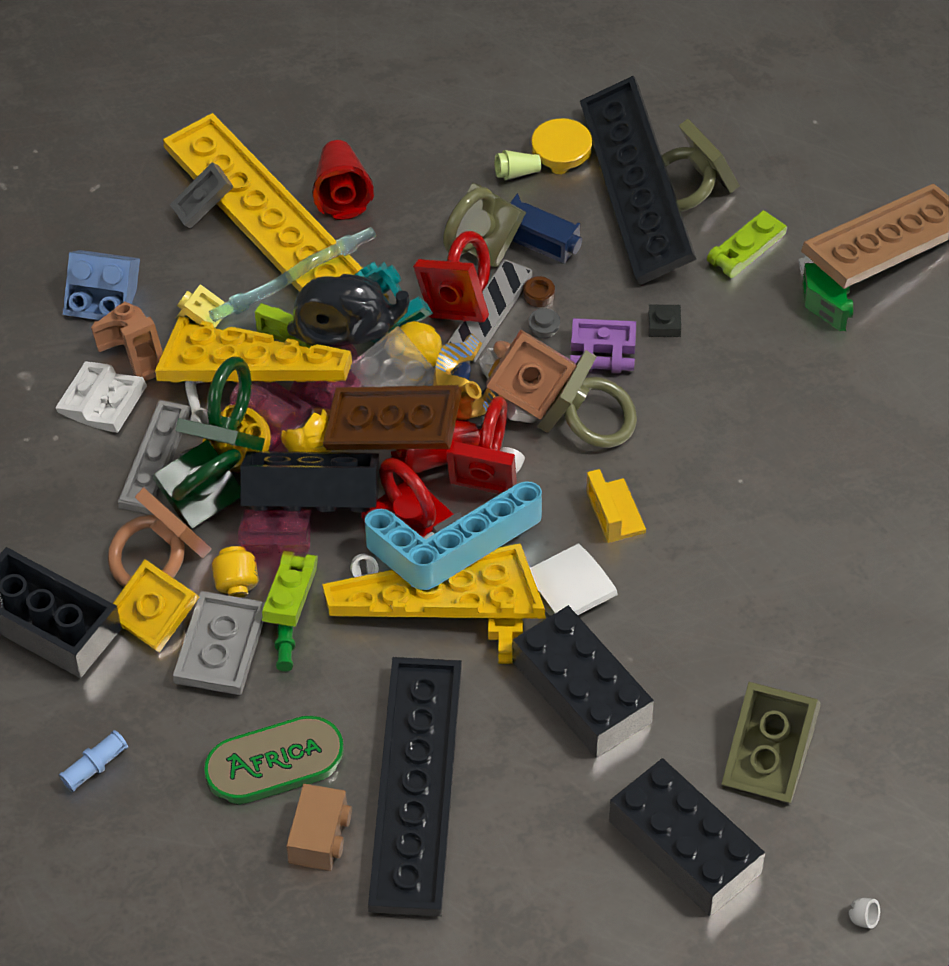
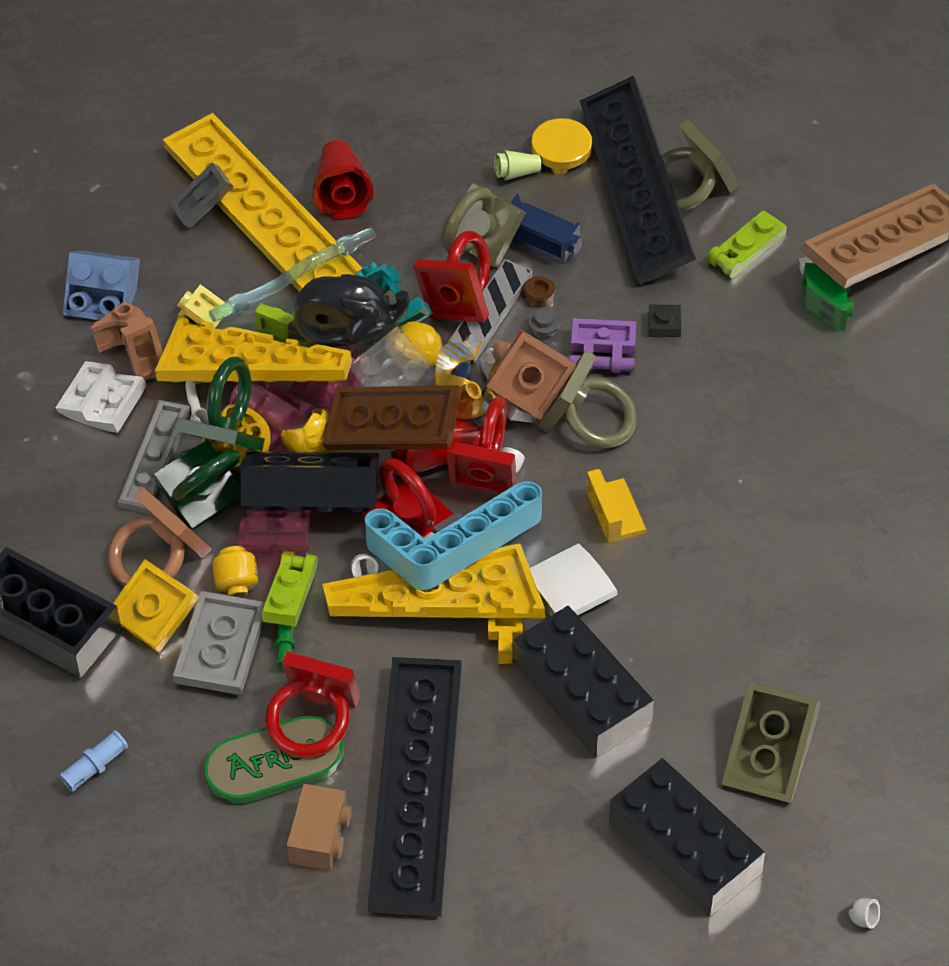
(319, 683): none -> red tile

